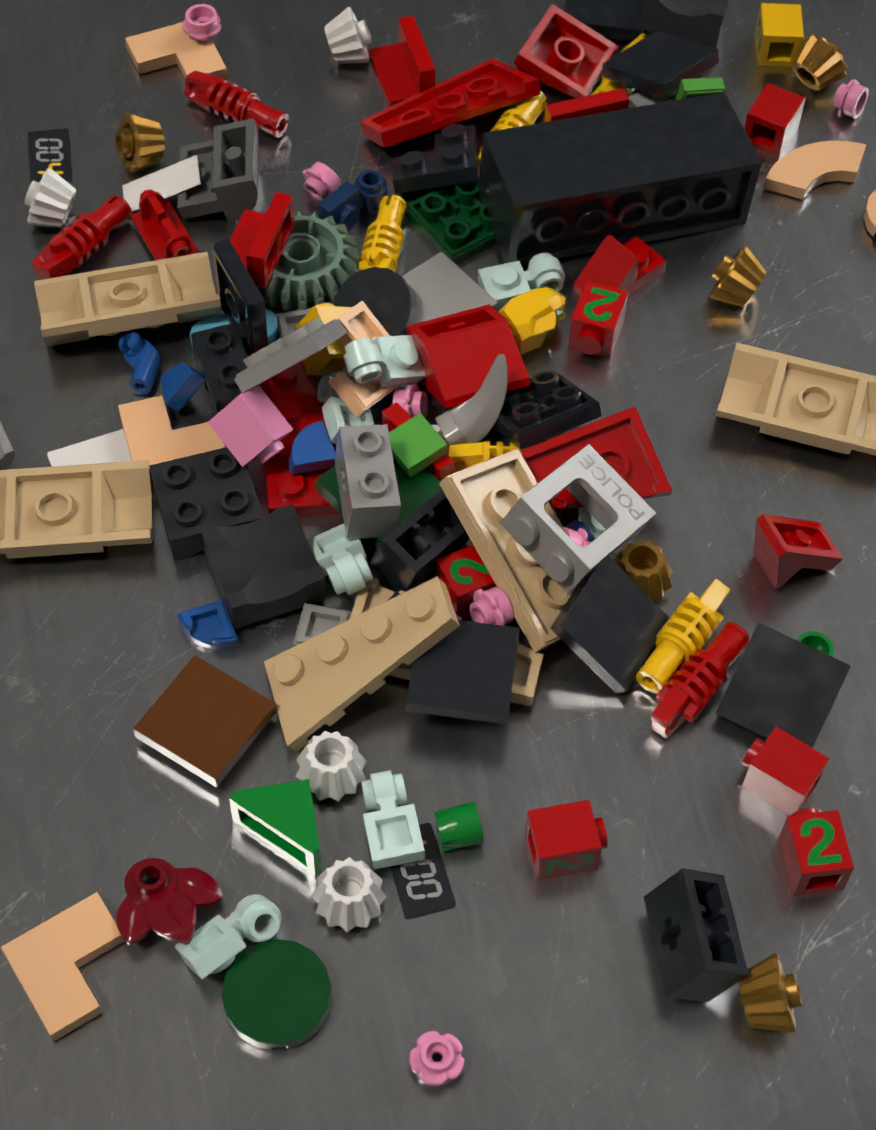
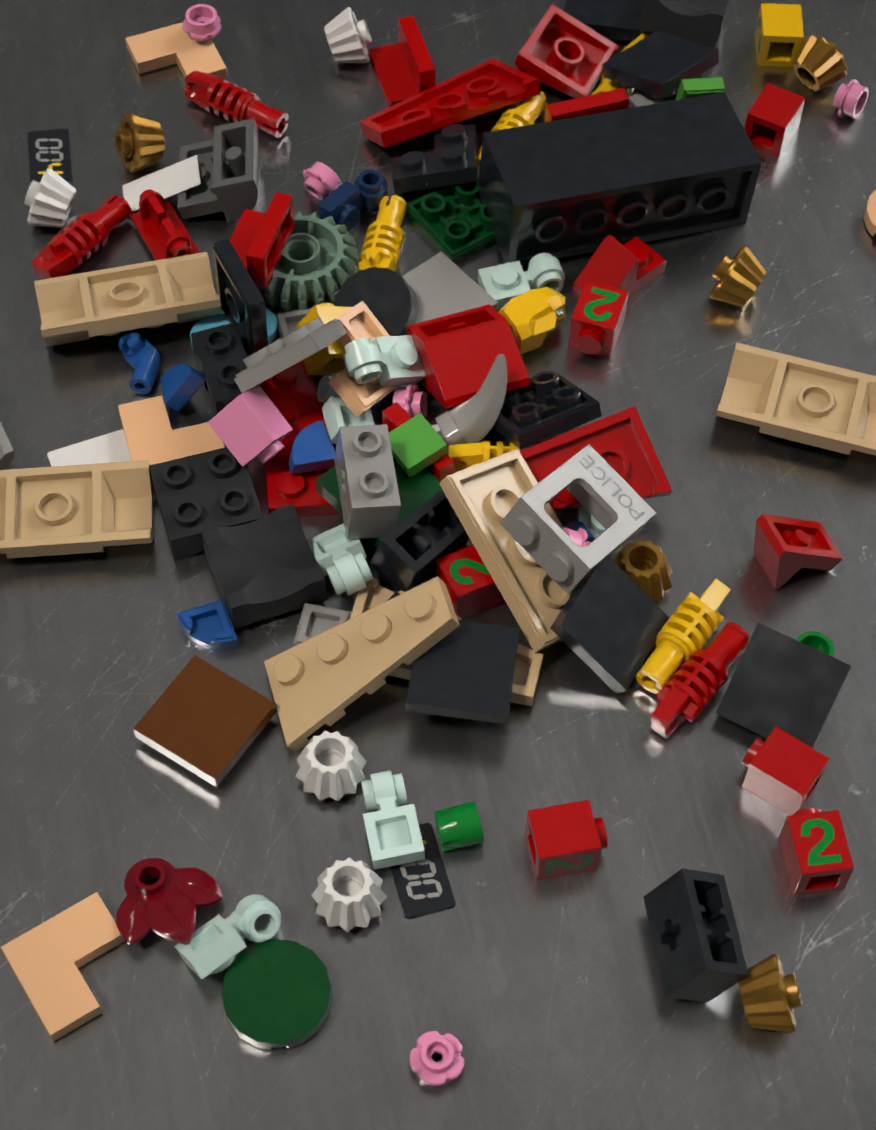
(281, 818): green slope -> none
(491, 607): bright pink plate -> none
(813, 165): light nougat tile -> none

